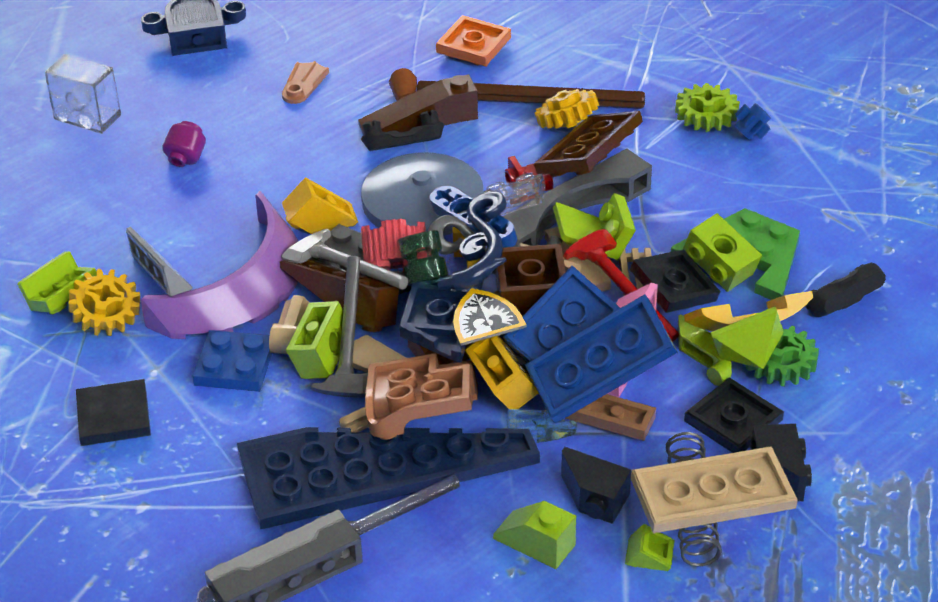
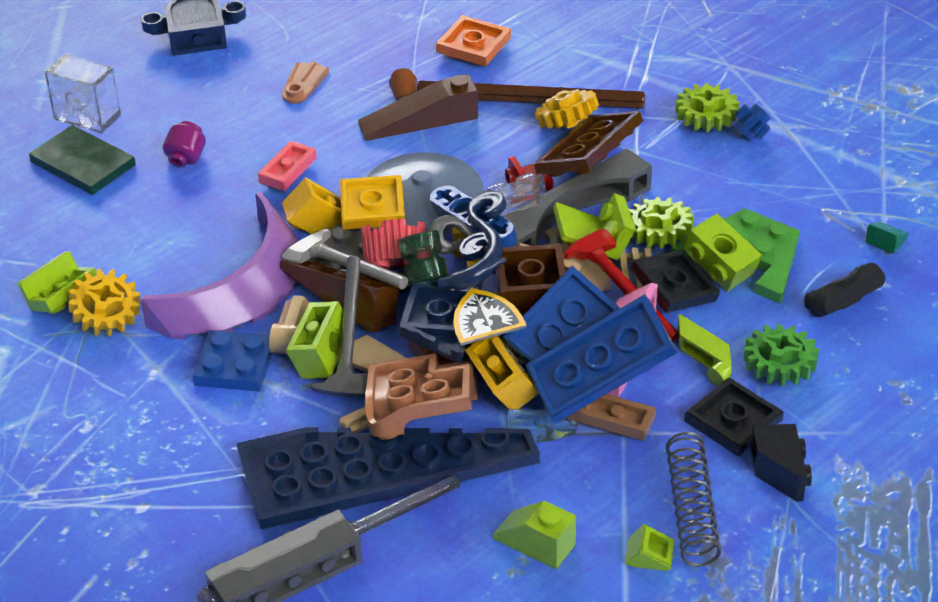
(82, 159): none -> dark green tile
(112, 412): black tile -> none
(156, 265): light grey slope -> none
(287, 165): none -> coral plate
(371, 201): none -> yellow tile
(376, 139): black piece -> none
(595, 484): black slope -> none
(661, 222): none -> lime gear
(713, 489): tan tile -> none
(720, 316): yellow slope -> none
(750, 339): lime slope -> none
(885, 236): none -> green slope

